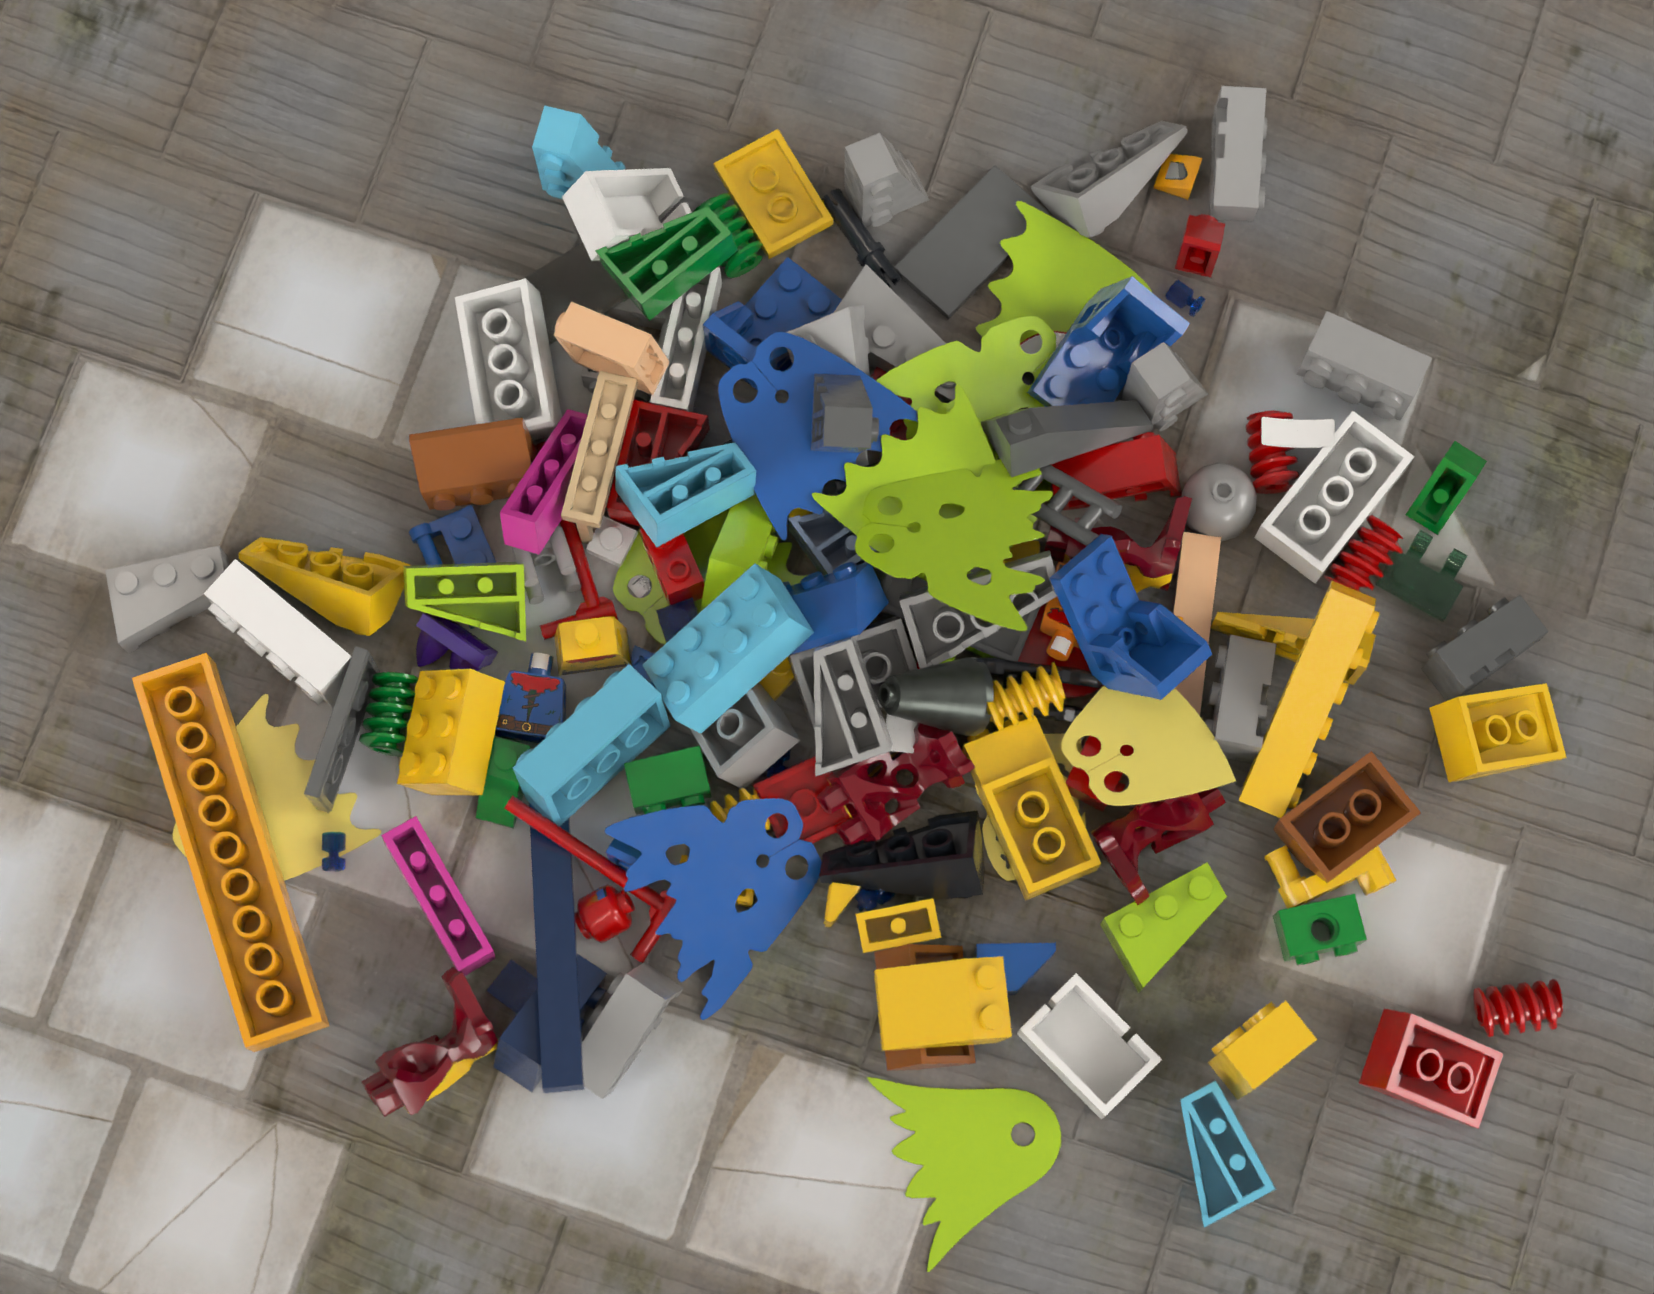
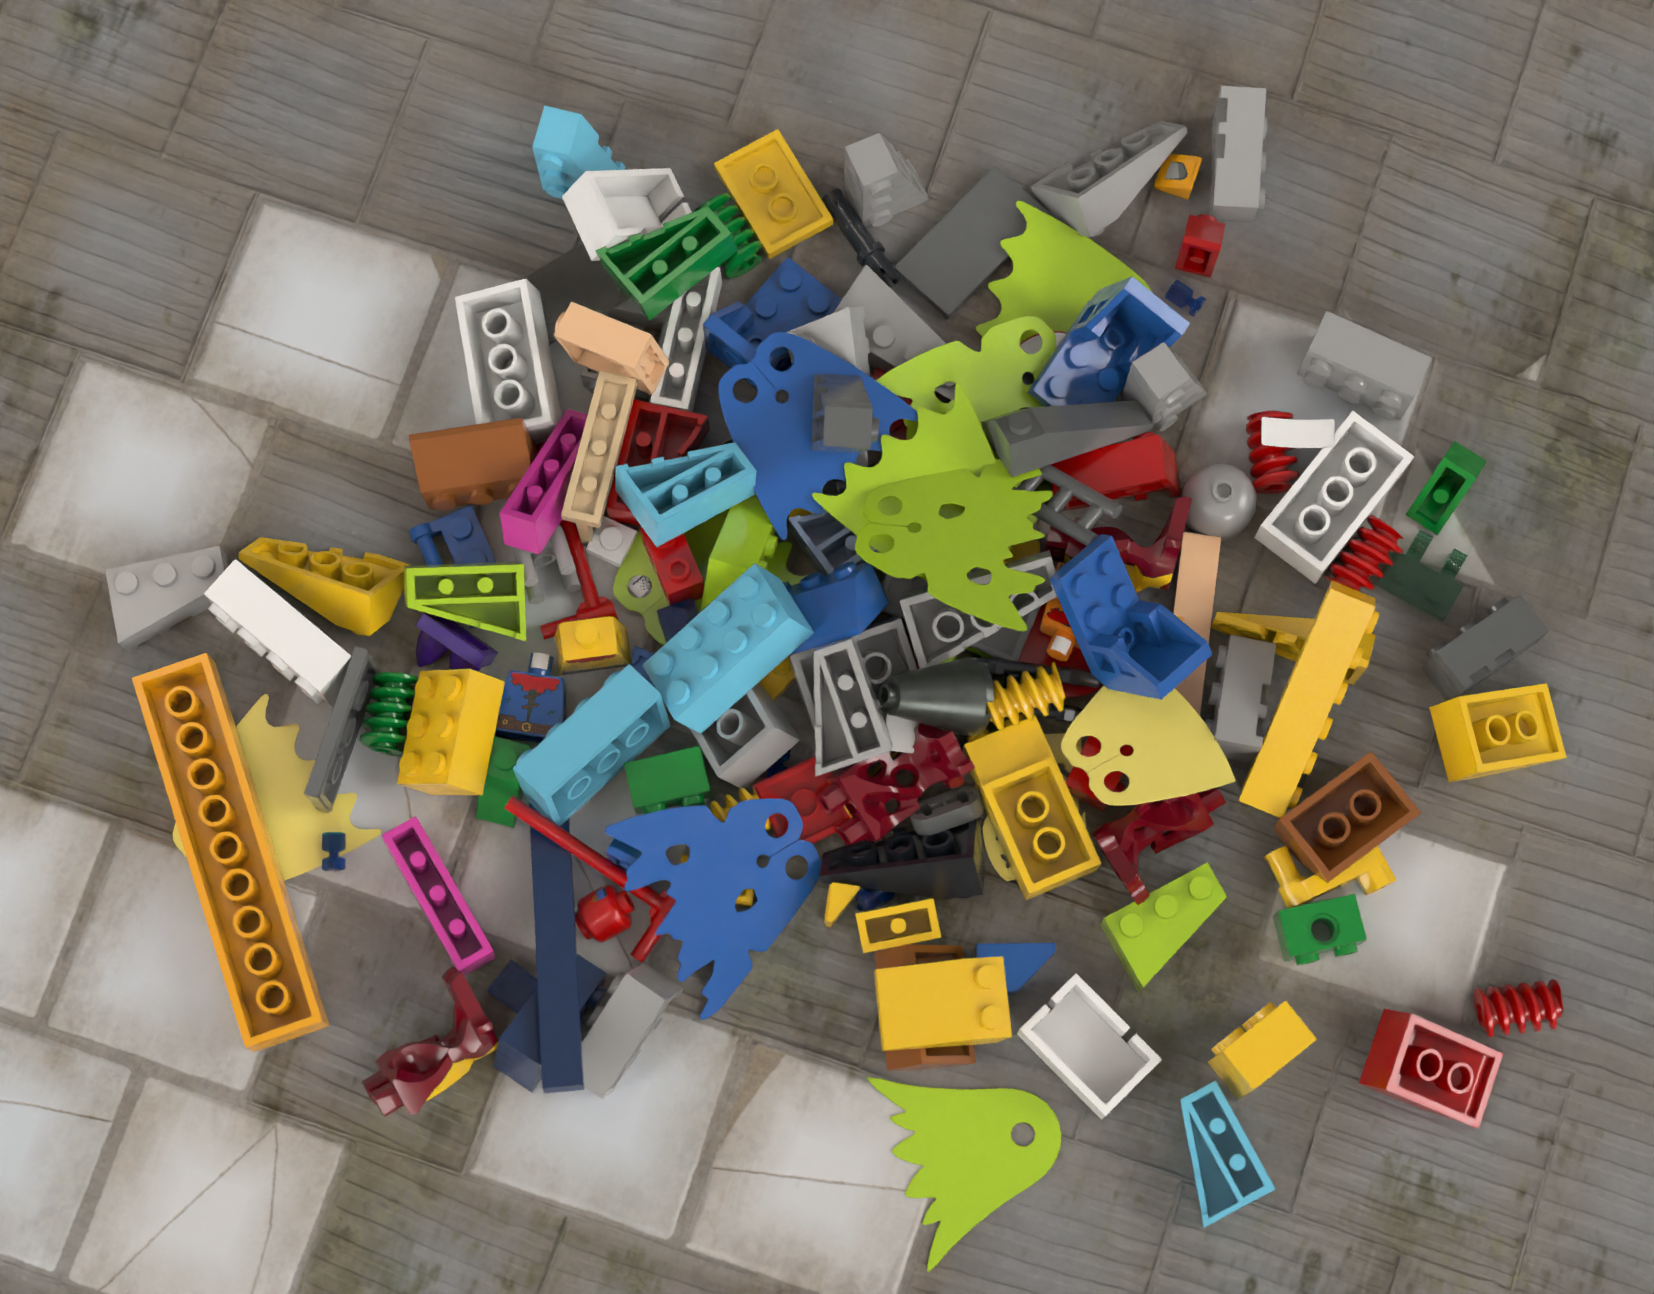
(947, 810): none -> dark grey beam

